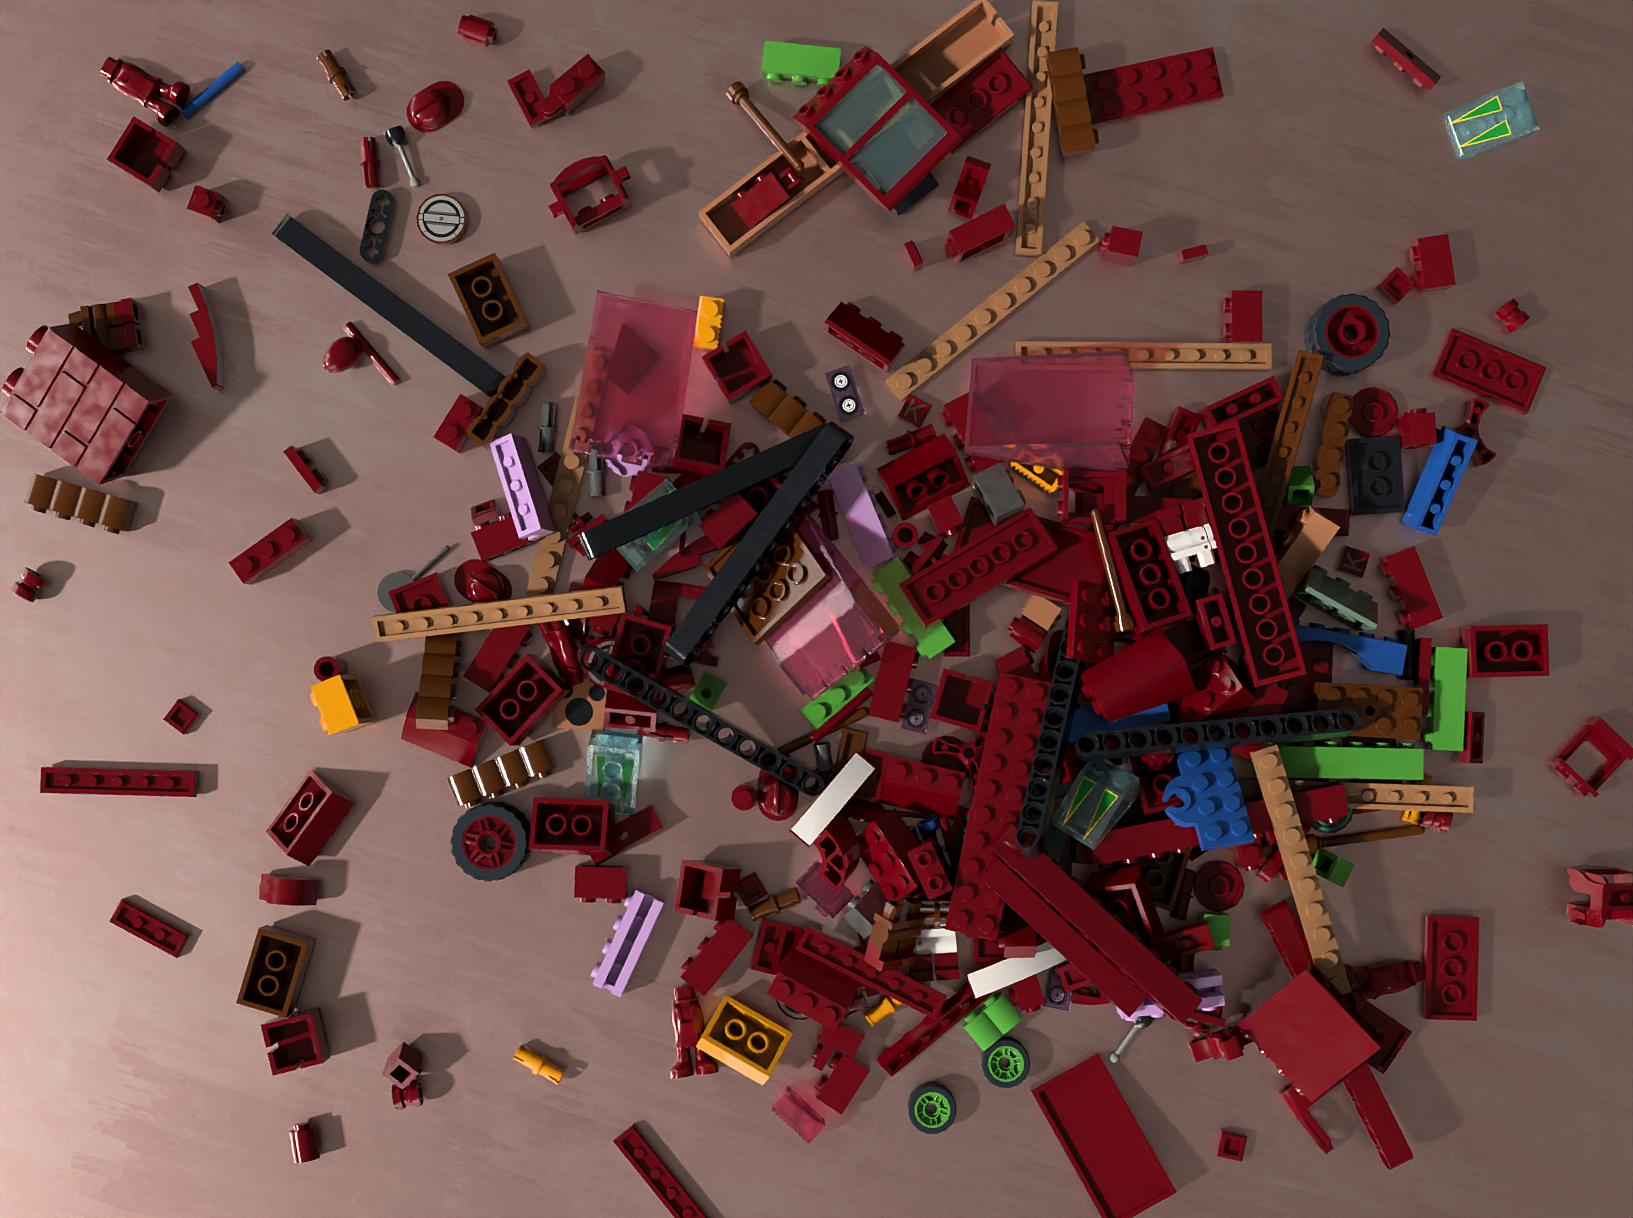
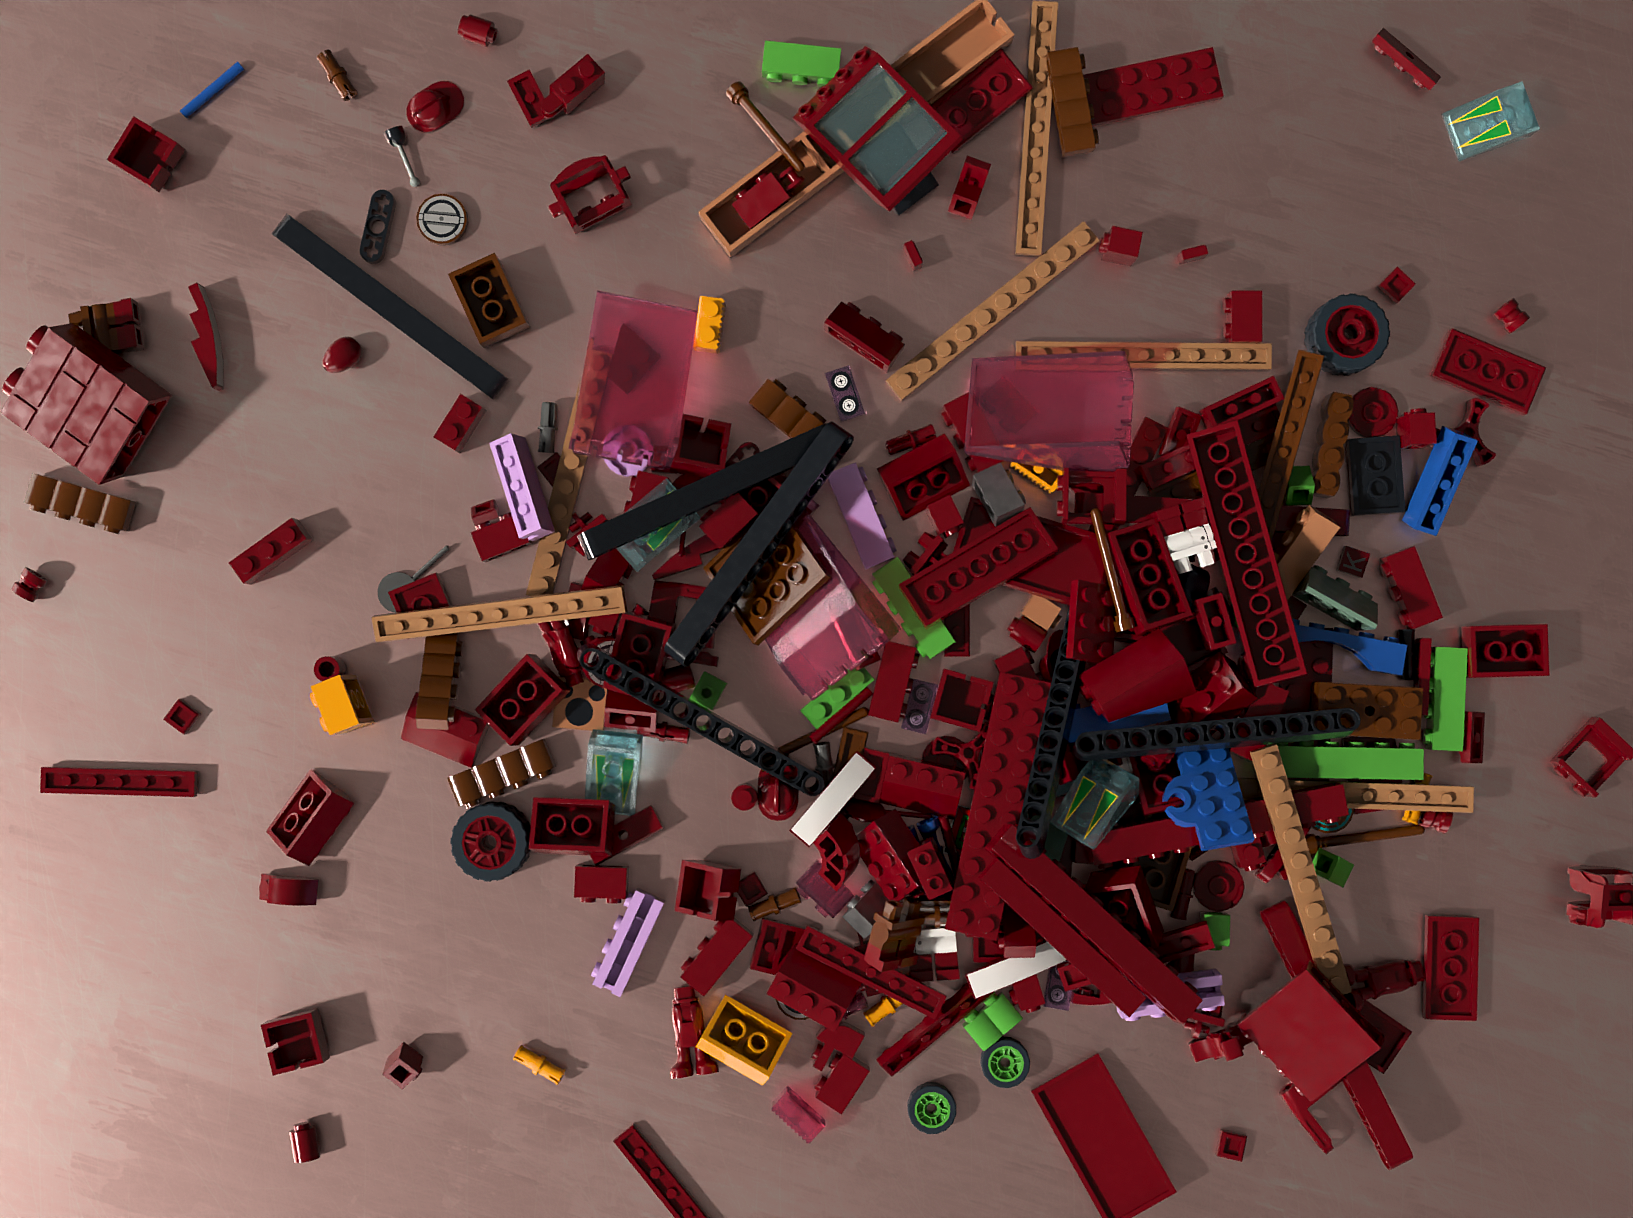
(145, 88): dark red piece -> none
(150, 928): dark red tile -> none
(207, 204): dark red brick -> none
(275, 971): reddish brown brick -> none
(300, 460): dark red plate -> none
(369, 162): dark red axle -> none
(372, 353): dark red bar -> none
(410, 1095): dark red wheel -> none
(481, 582): dark red piece -> none
(498, 655): dark red brick -> none
(511, 394): reddish brown brick -> none
(597, 475): dark grey axle -> none
(738, 369): dark red piece -> none
(828, 514): dark red axle -> none
(885, 504): dark red piece -> none
(905, 535): dark red brick -> none
(914, 411): dark red tile -> none
(980, 233): dark red window -> none
(1143, 1022): light grey hinge -> none
(1432, 263): dark red brick -> none

